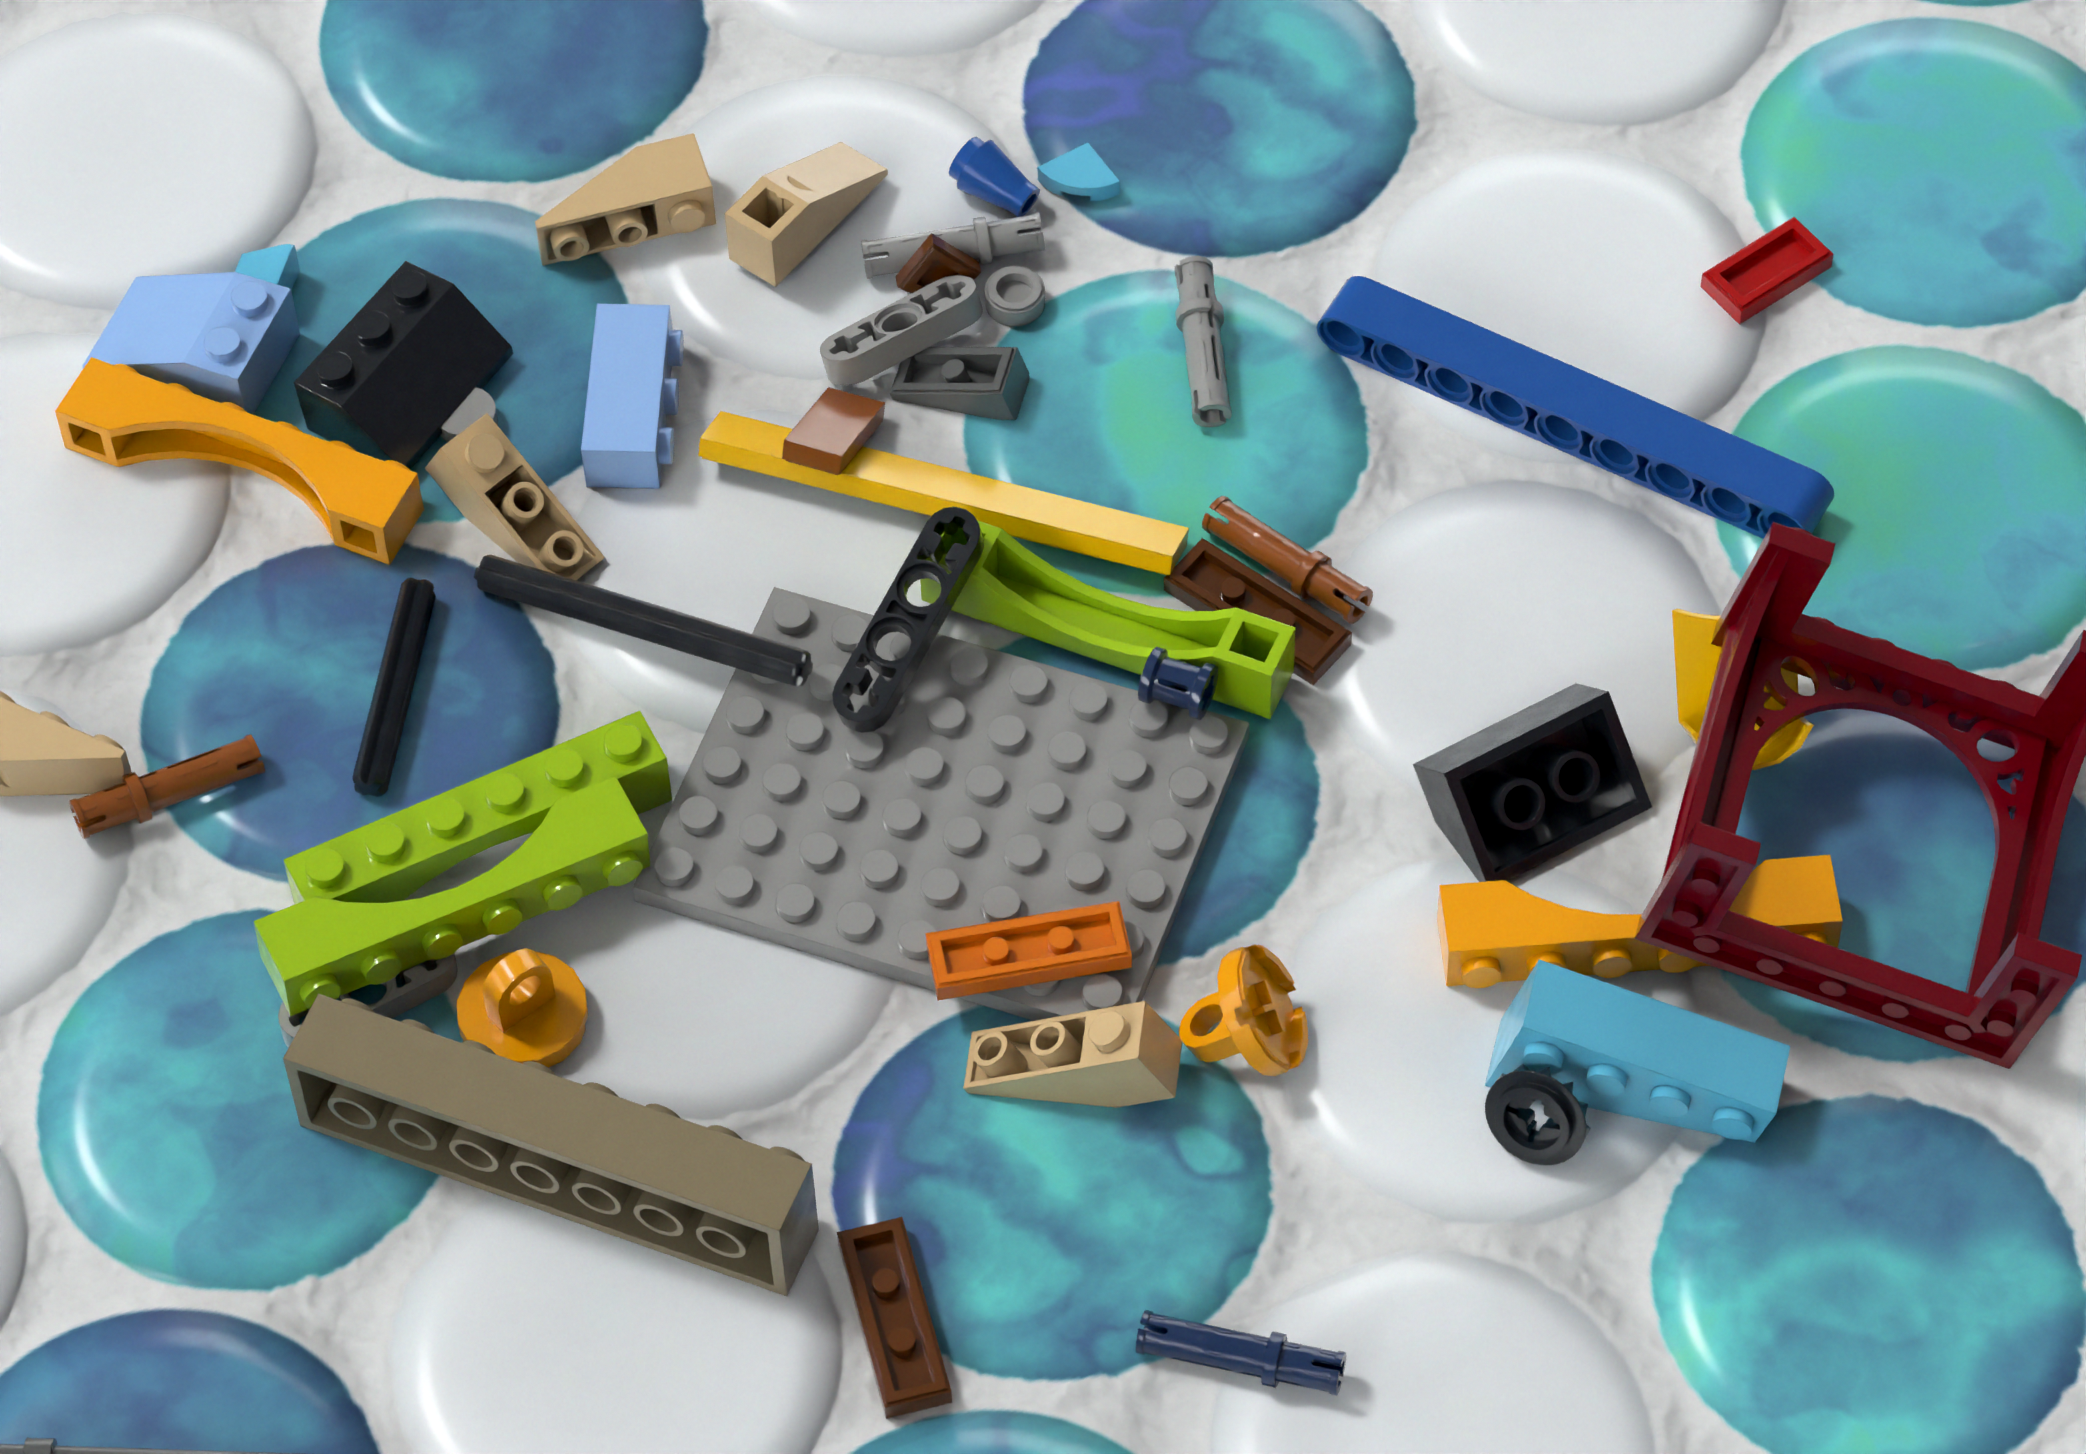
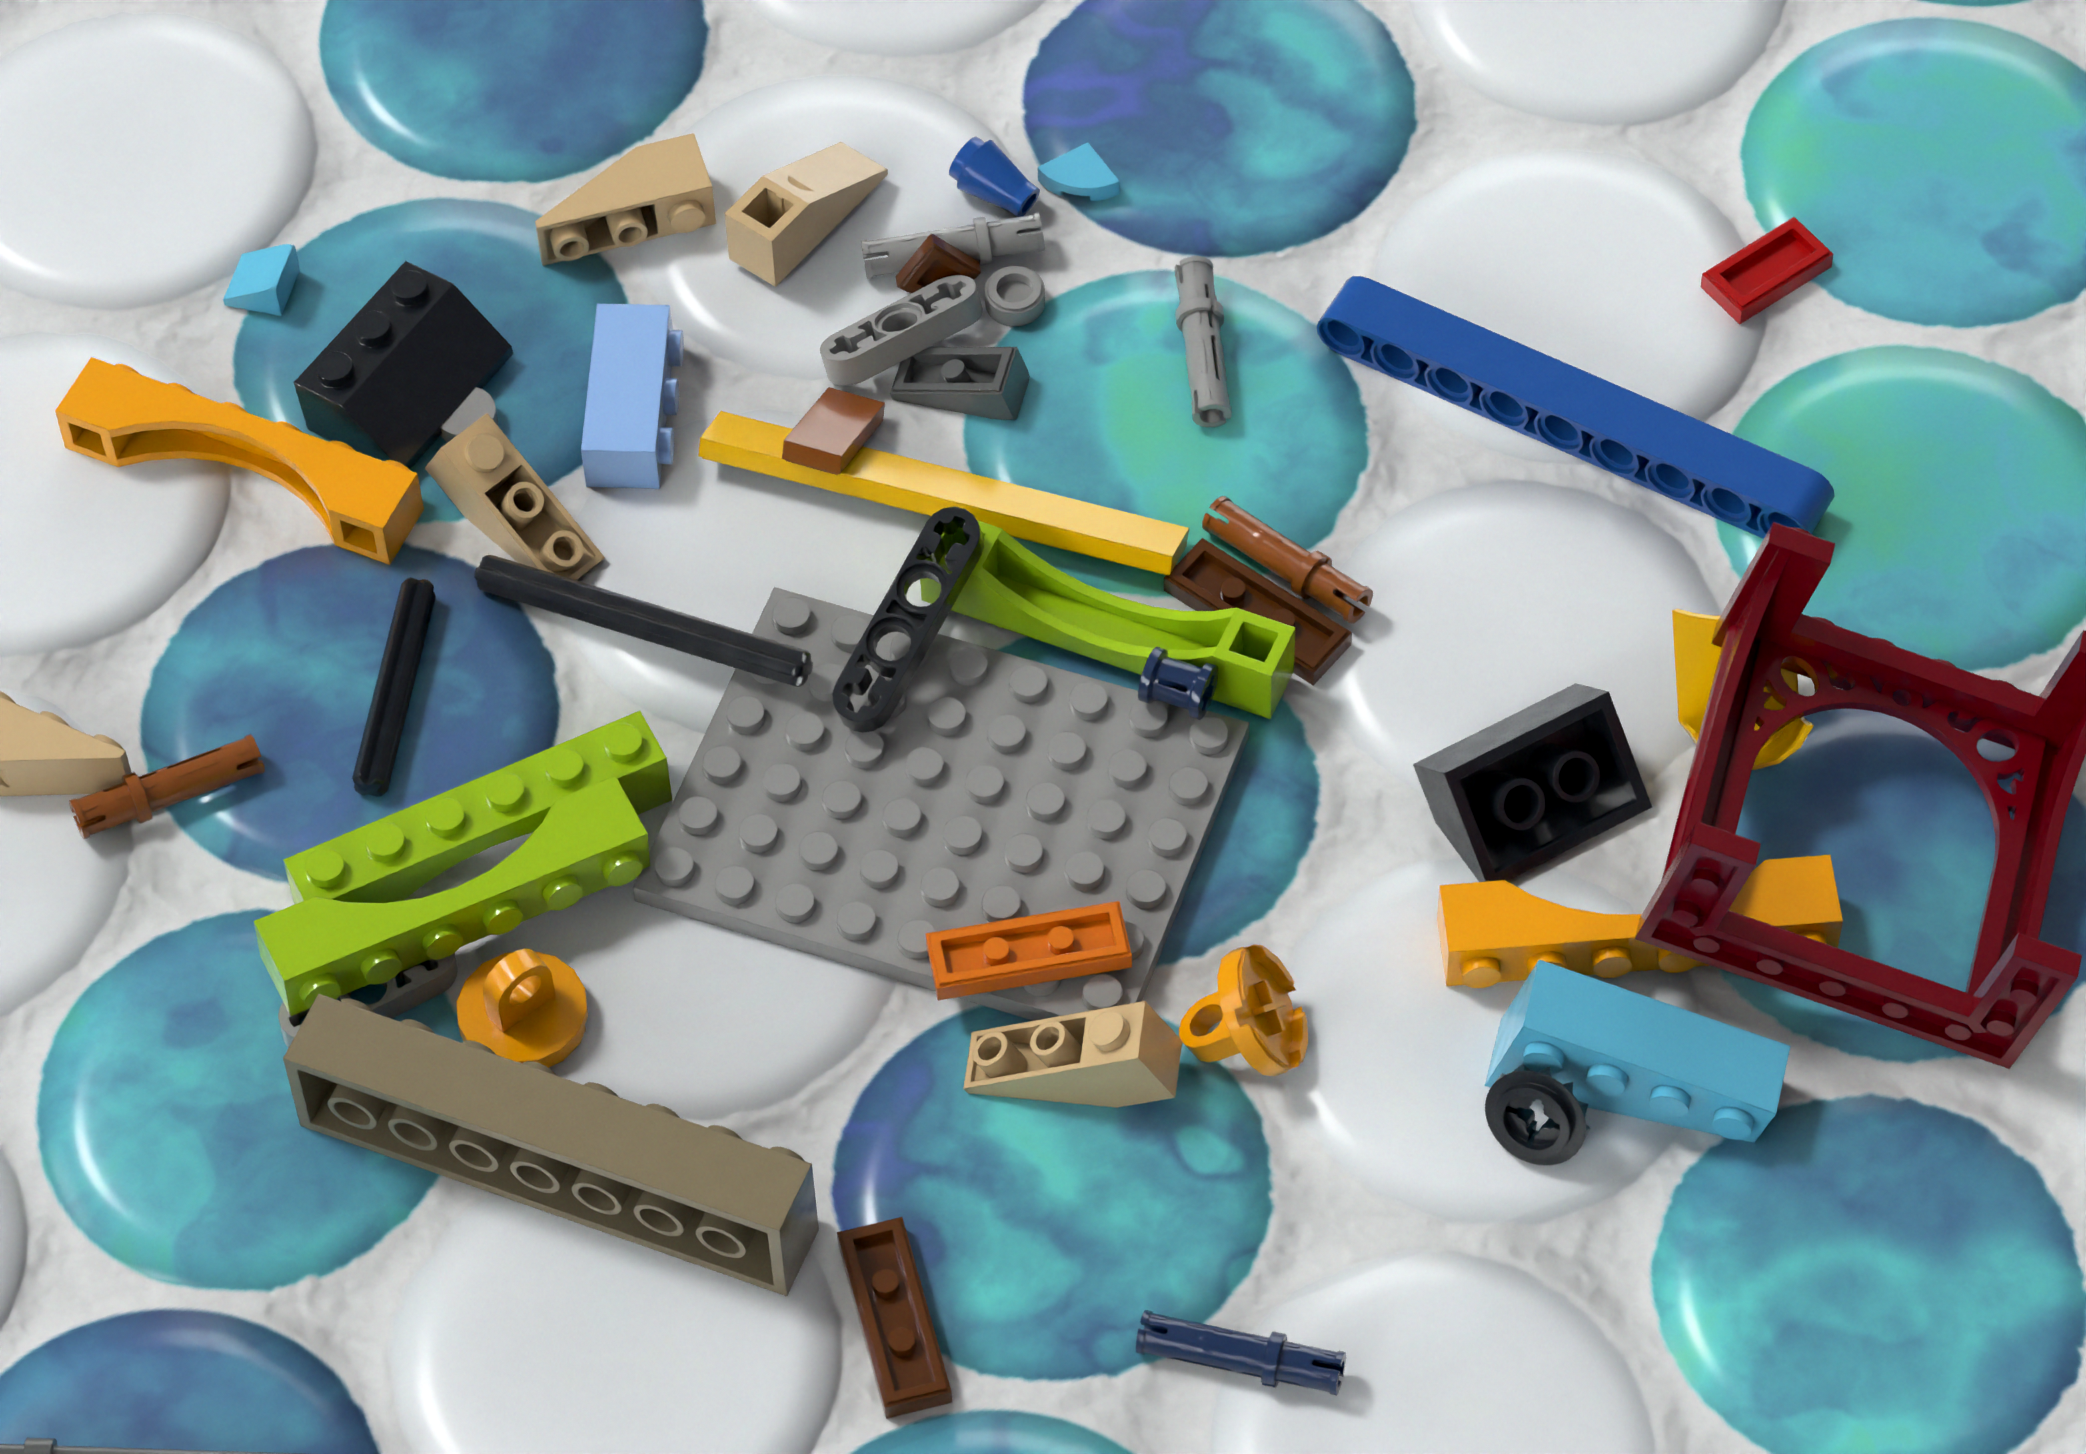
(204, 331): light blue slope -> none

